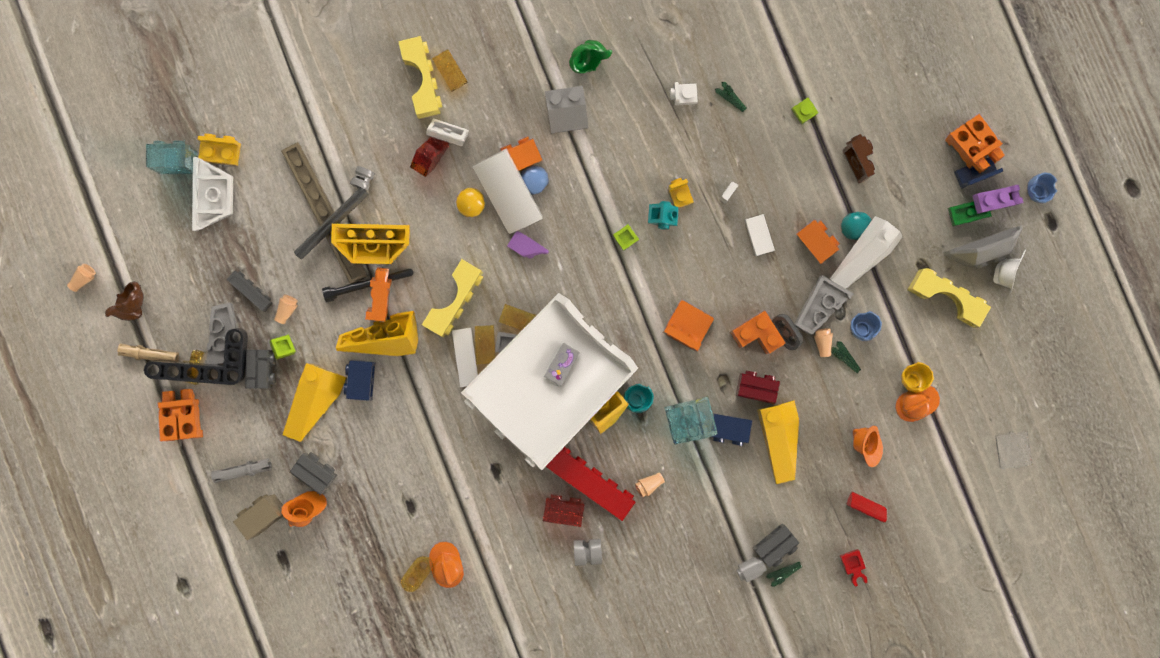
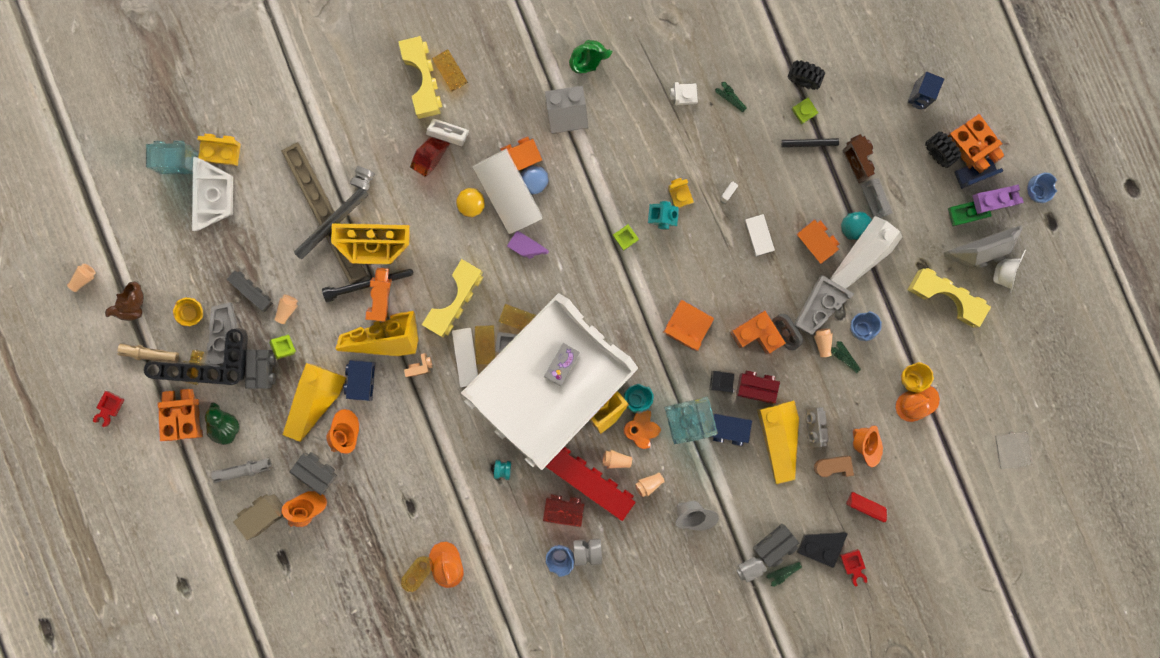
(109, 405): none -> red plate
(188, 311): none -> yellow hair
(220, 425): none -> dark green hair
(343, 432): none -> orange piece
(416, 369): none -> light nougat bracket
(502, 470): none -> teal wheel
(560, 560): none -> medium blue hair
(616, 460): none -> light nougat cone
(644, 429): none -> orange plate
(695, 517): none -> light grey piece
(721, 381): none -> black panel
(806, 75): none -> black tyre
(810, 142): none -> black bar
(815, 418): none -> light grey hinge
(822, 547): none -> black wing
(827, 466): none -> medium nougat leg
(876, 198): none -> light grey hinge
(925, 90): none -> dark blue brick
(943, 149): none -> black tyre

